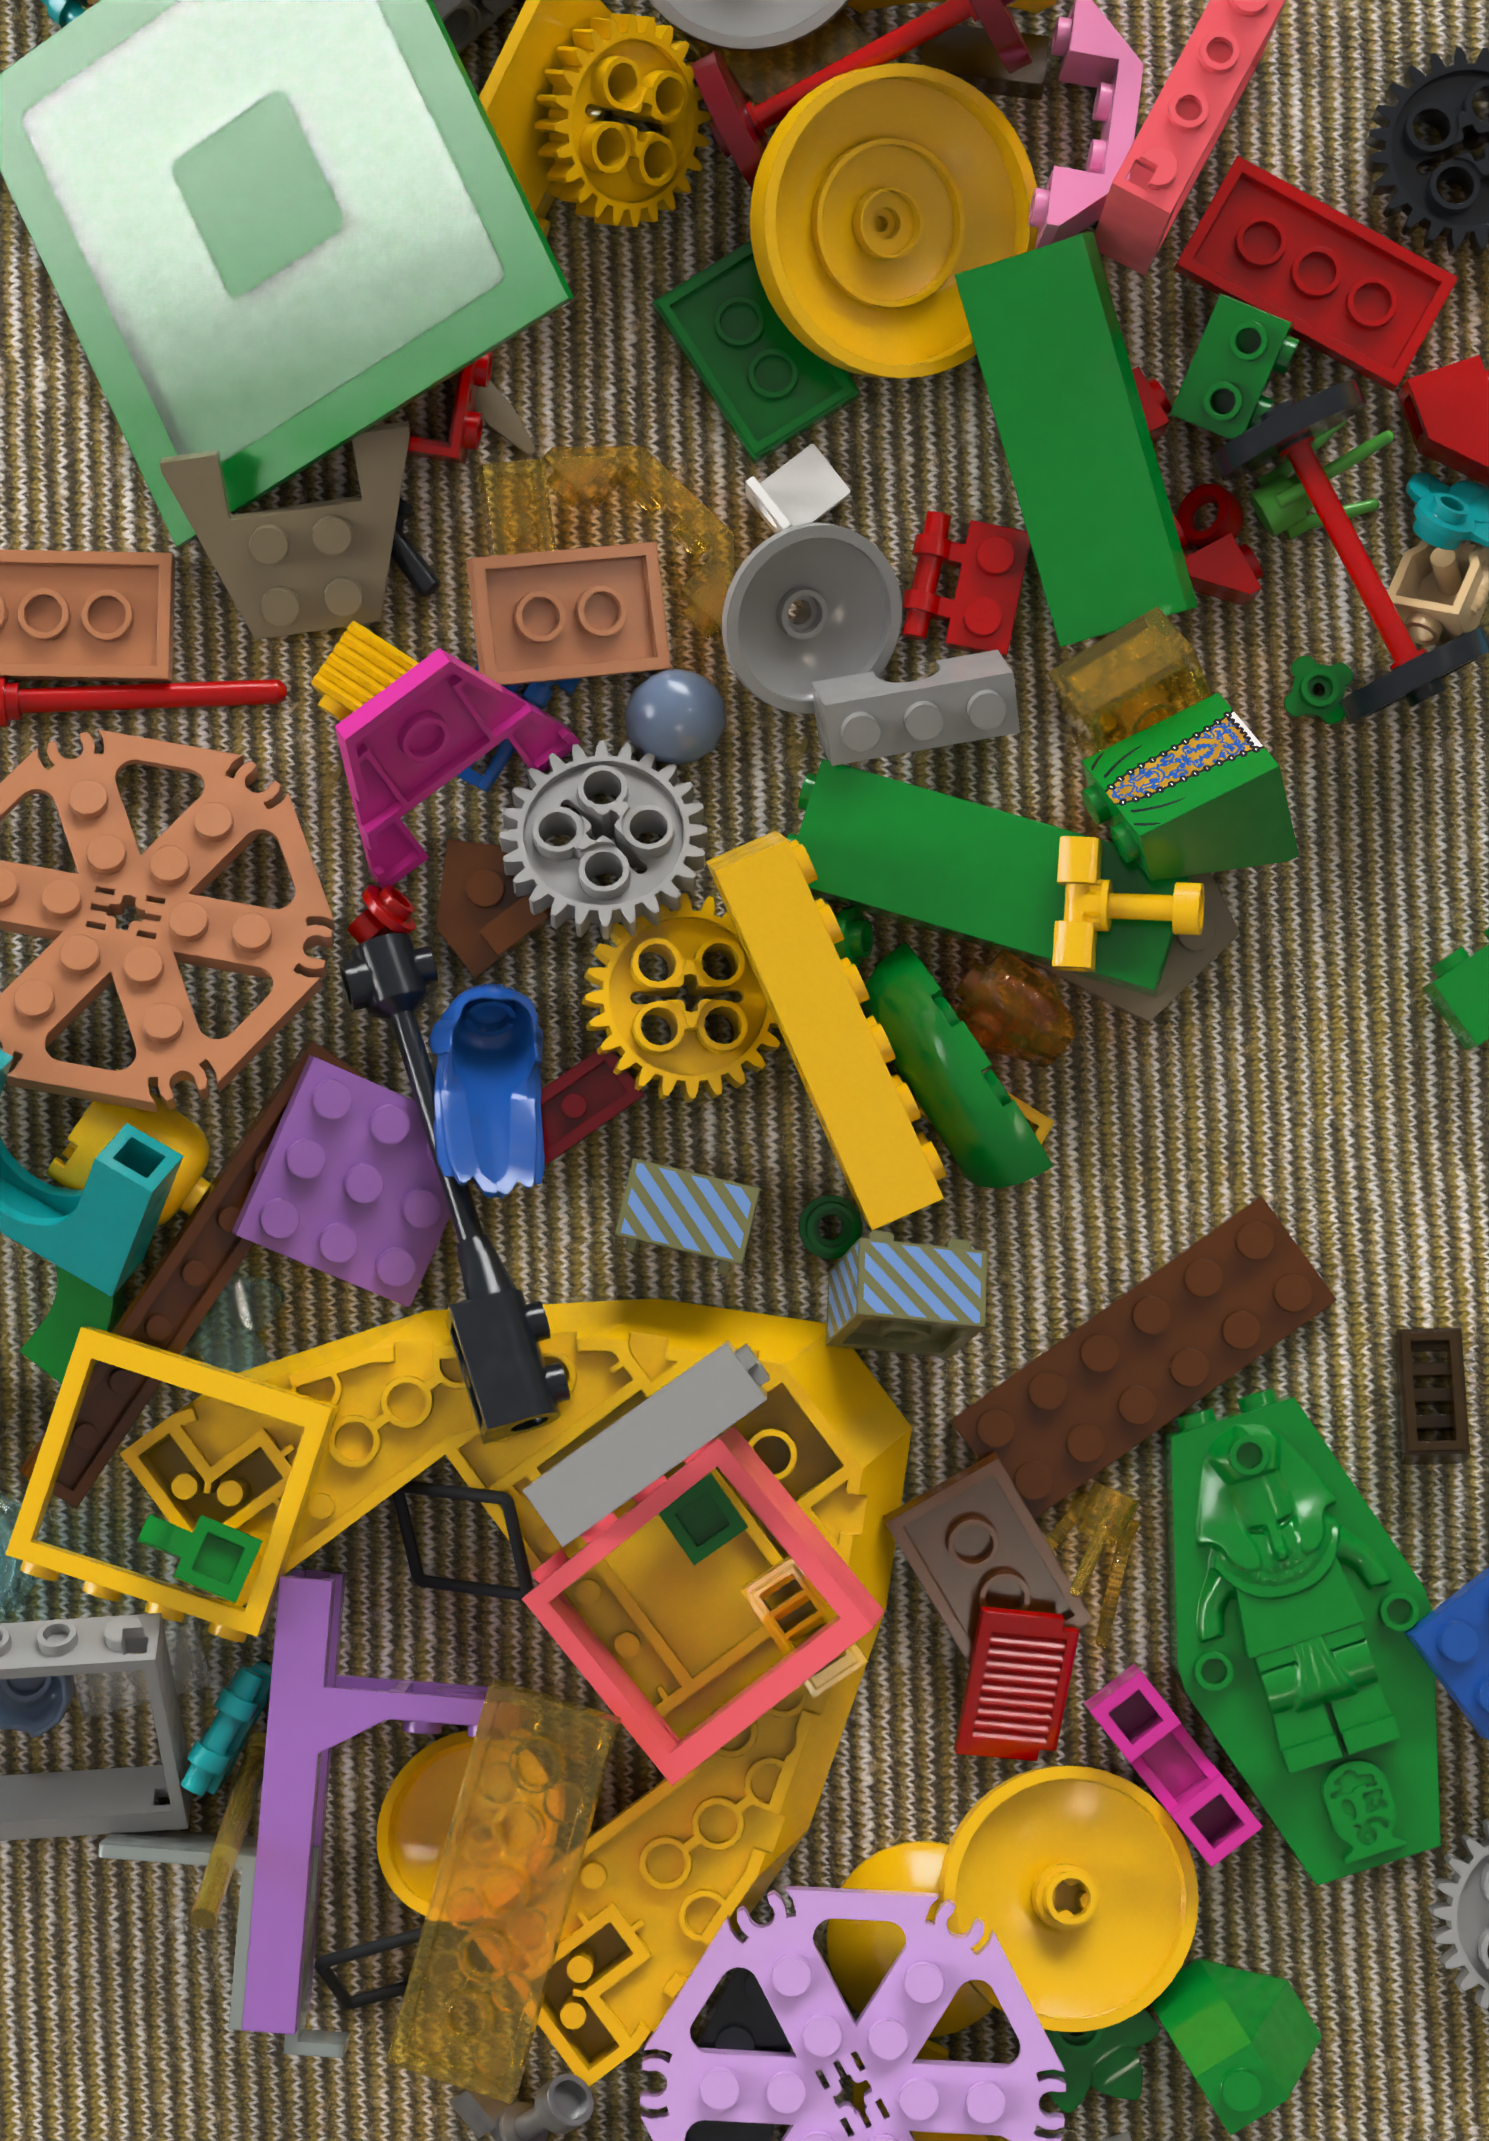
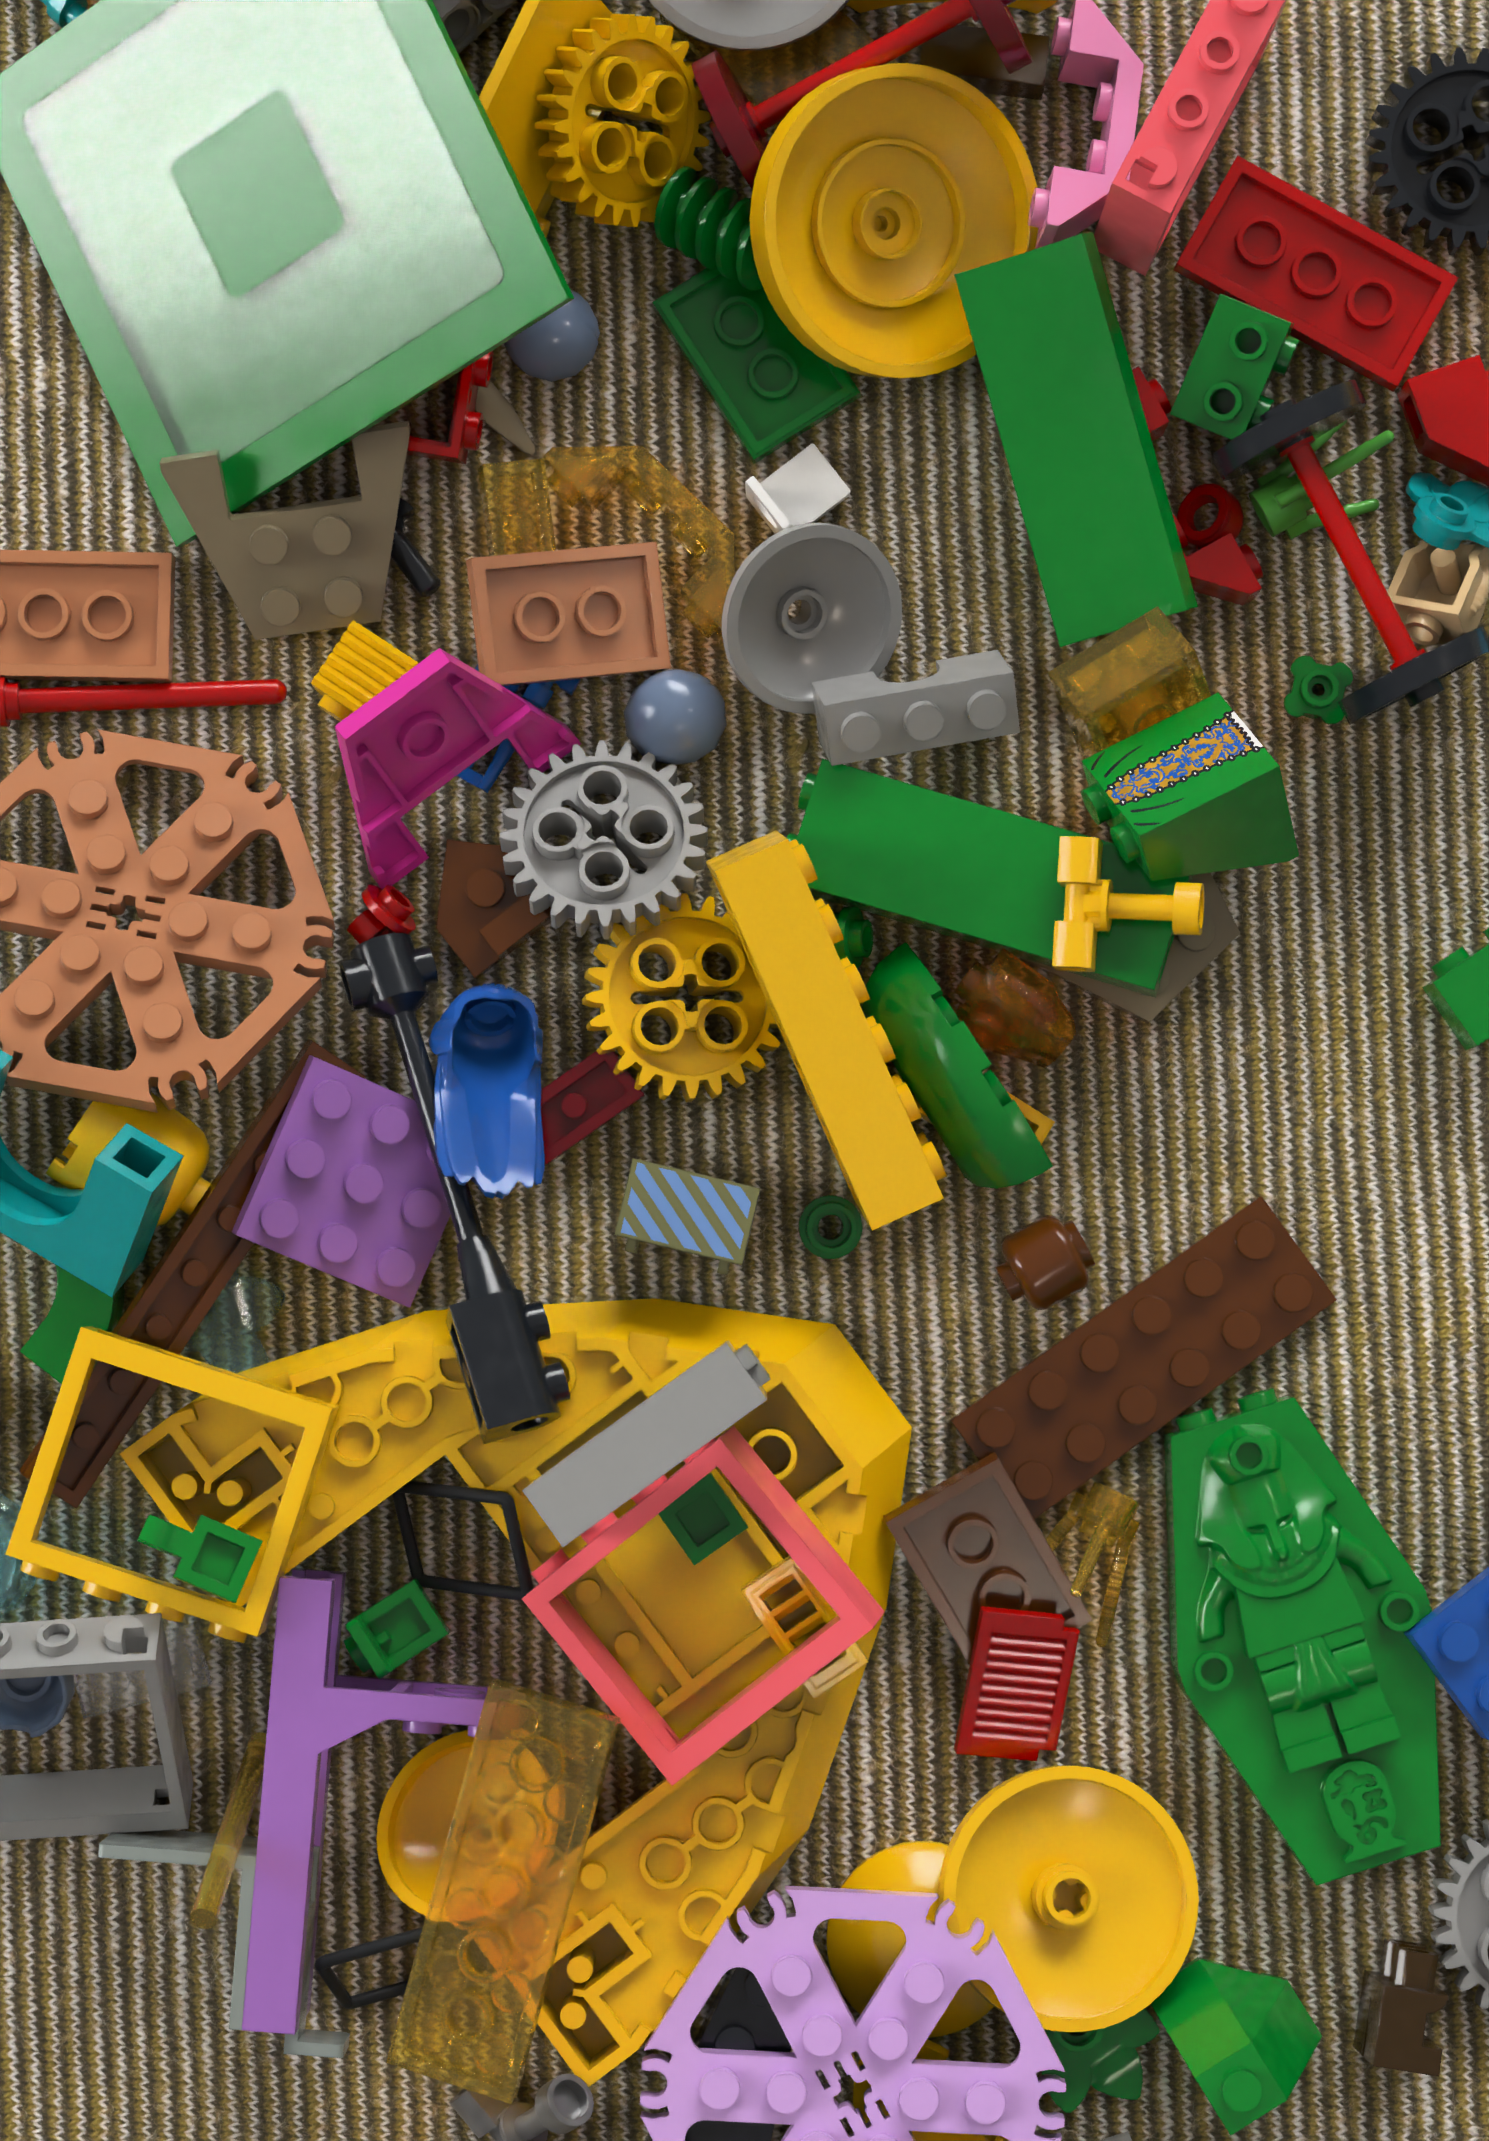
(223, 1741): teal plate -> none
(394, 1630): none -> green bracket
(558, 343): none -> sand blue hair
(707, 225): none -> green piece
(906, 1296): olive container -> none
(986, 587): red plate -> none
(1045, 1262): none -> reddish brown head
(1173, 1765): dark pink arch -> none
(1396, 2009): none -> dark brown hips
(1431, 1452): dark brown slope -> none

